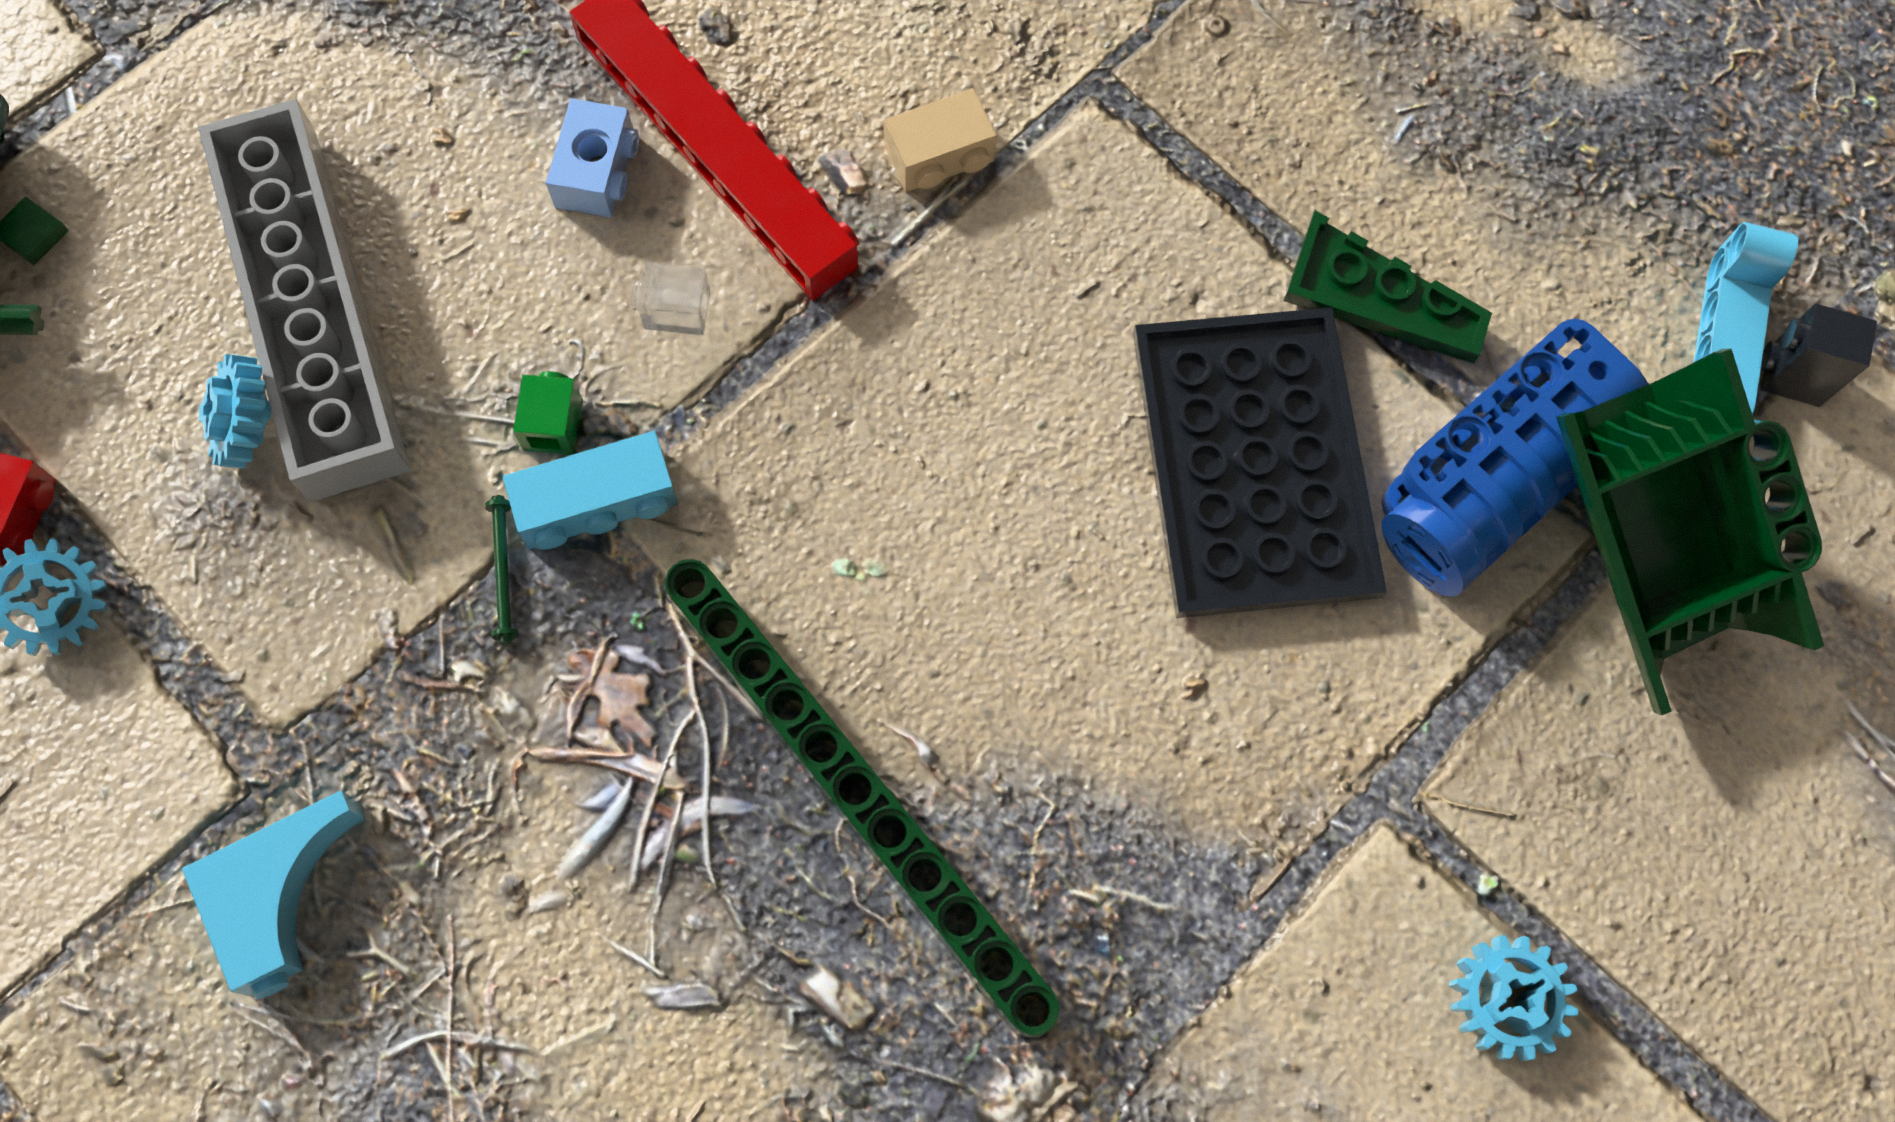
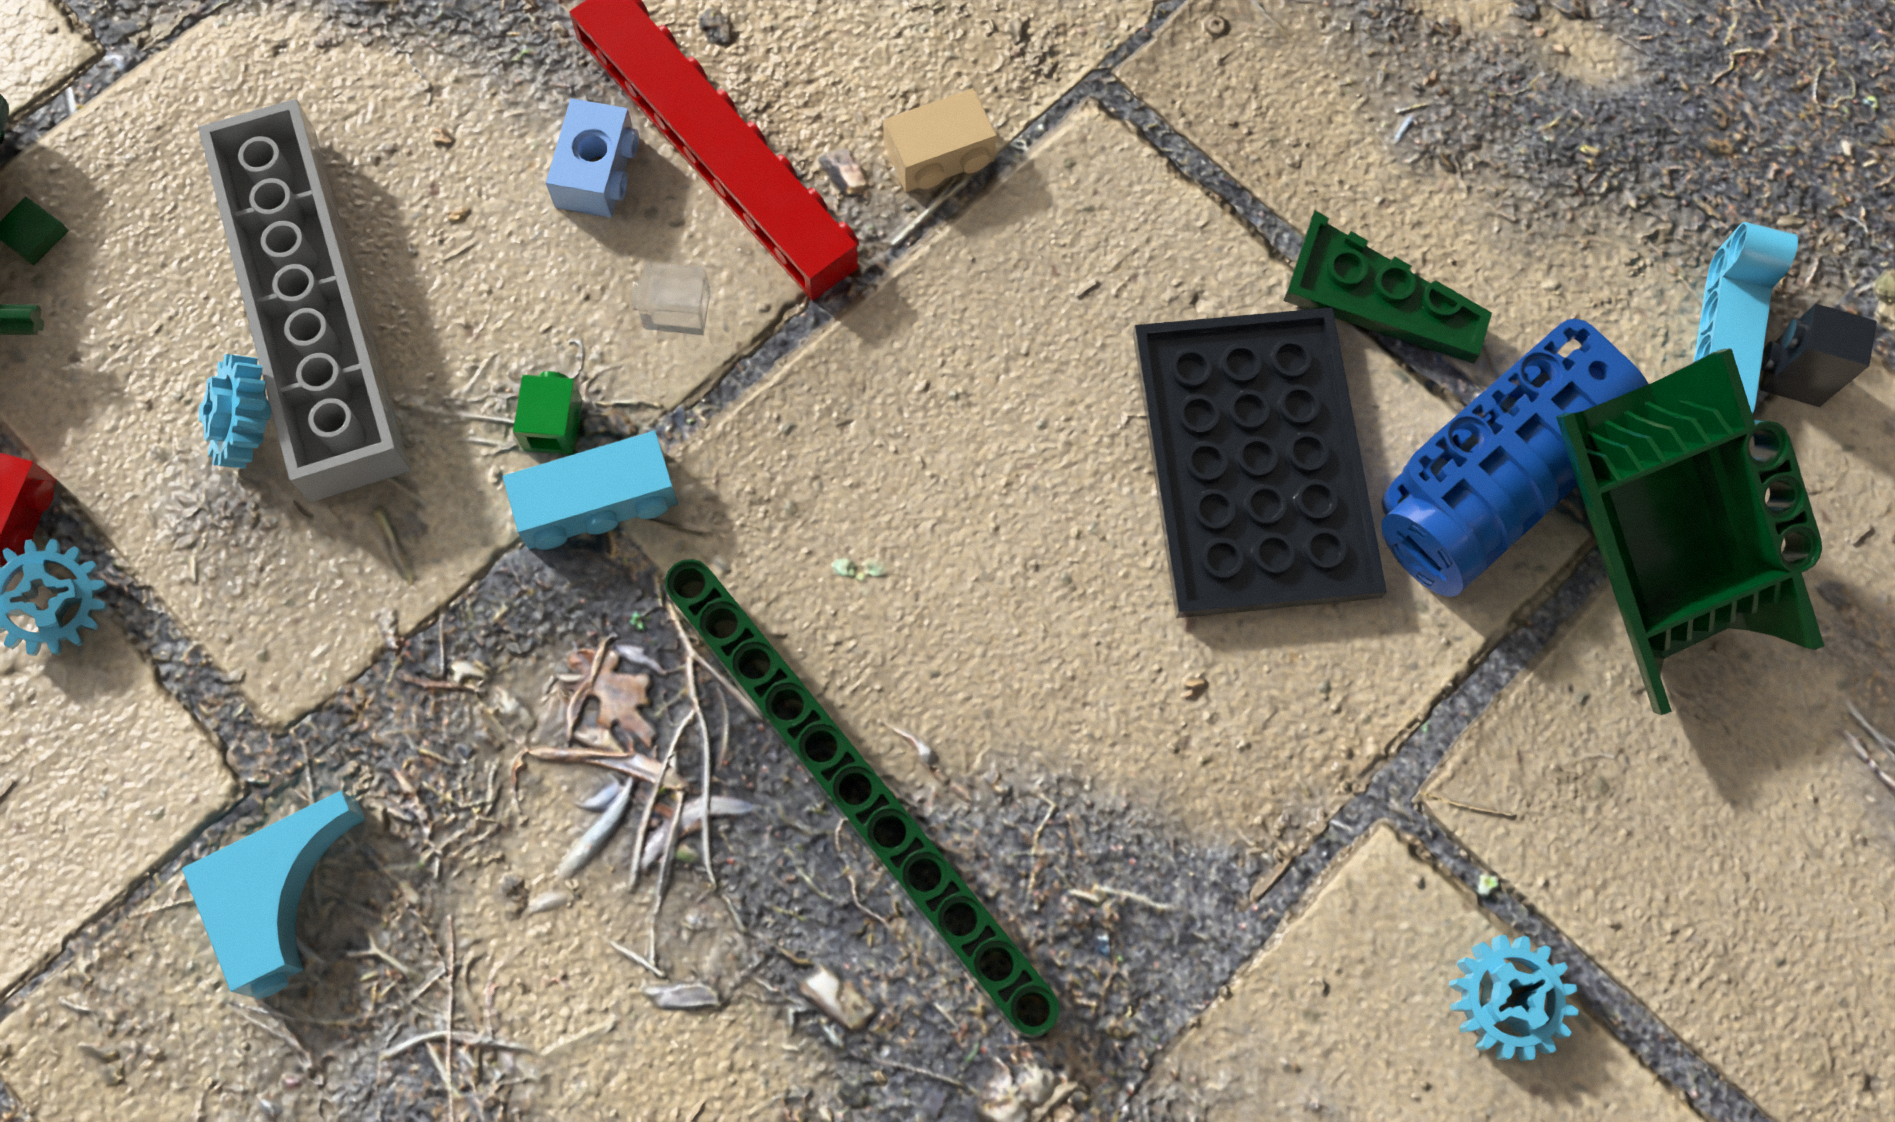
(505, 633): dark green axle -> none

